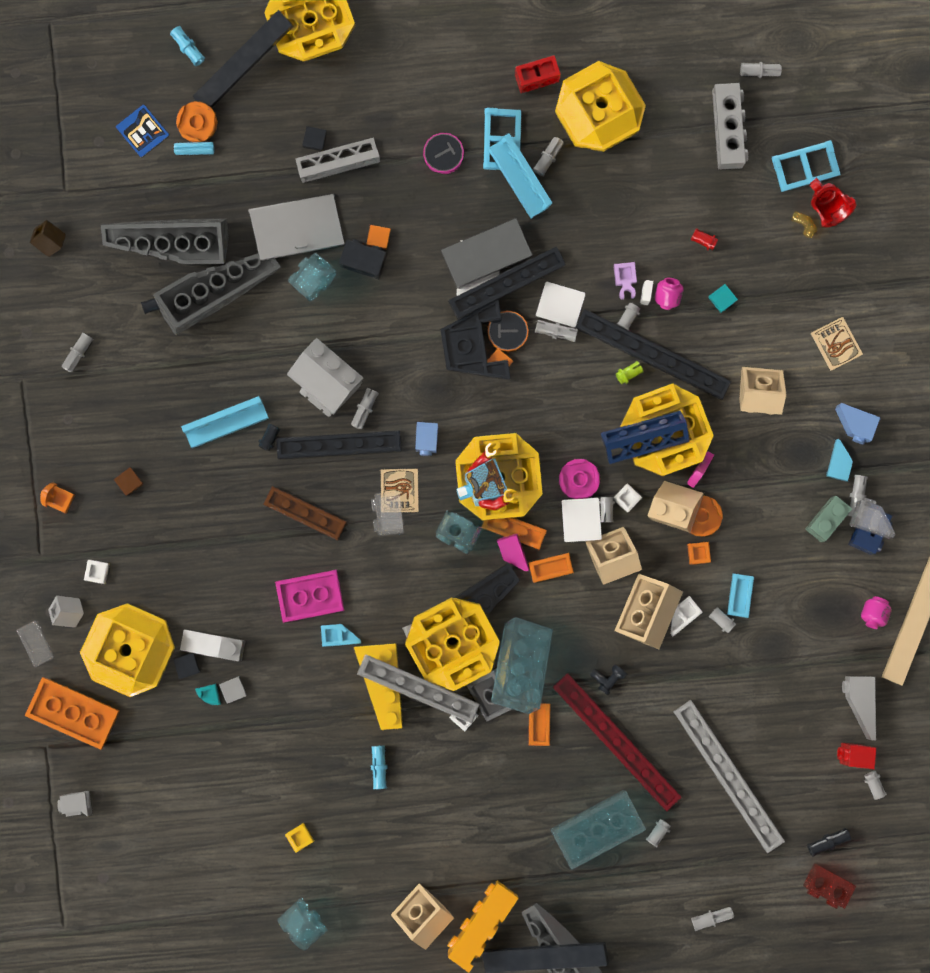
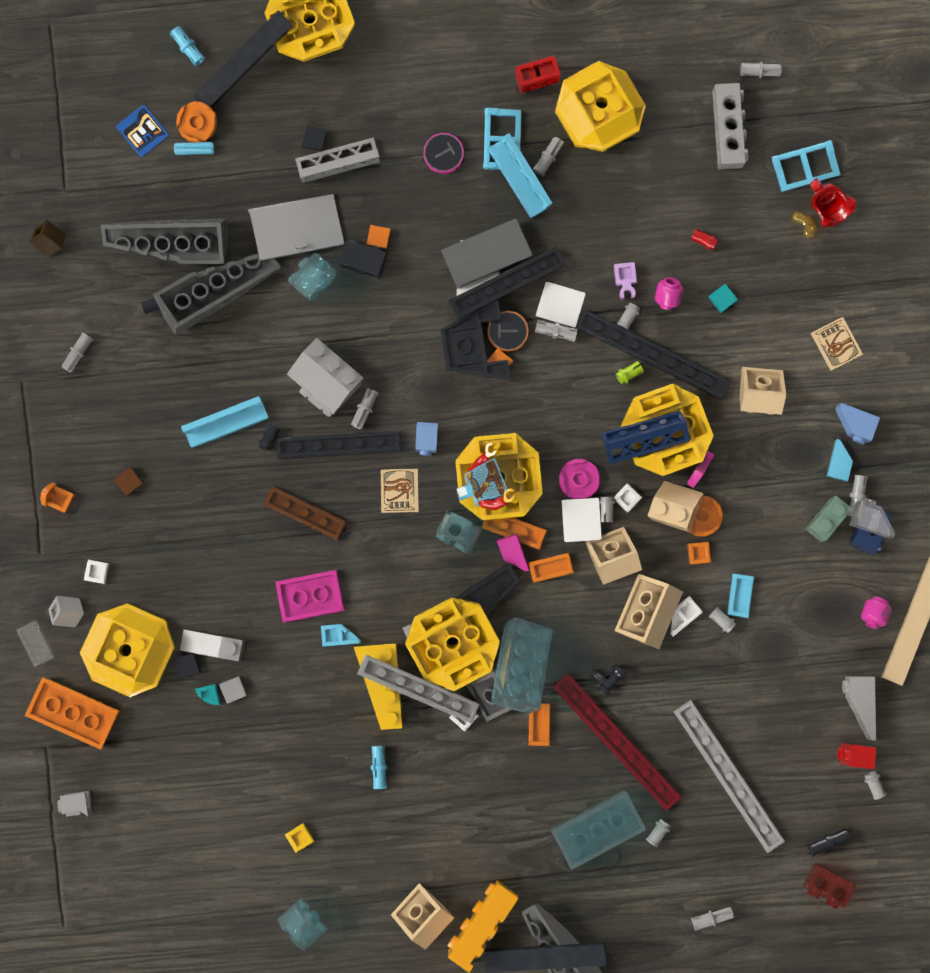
(388, 513): clear brick -> none
(646, 292): white tile -> none

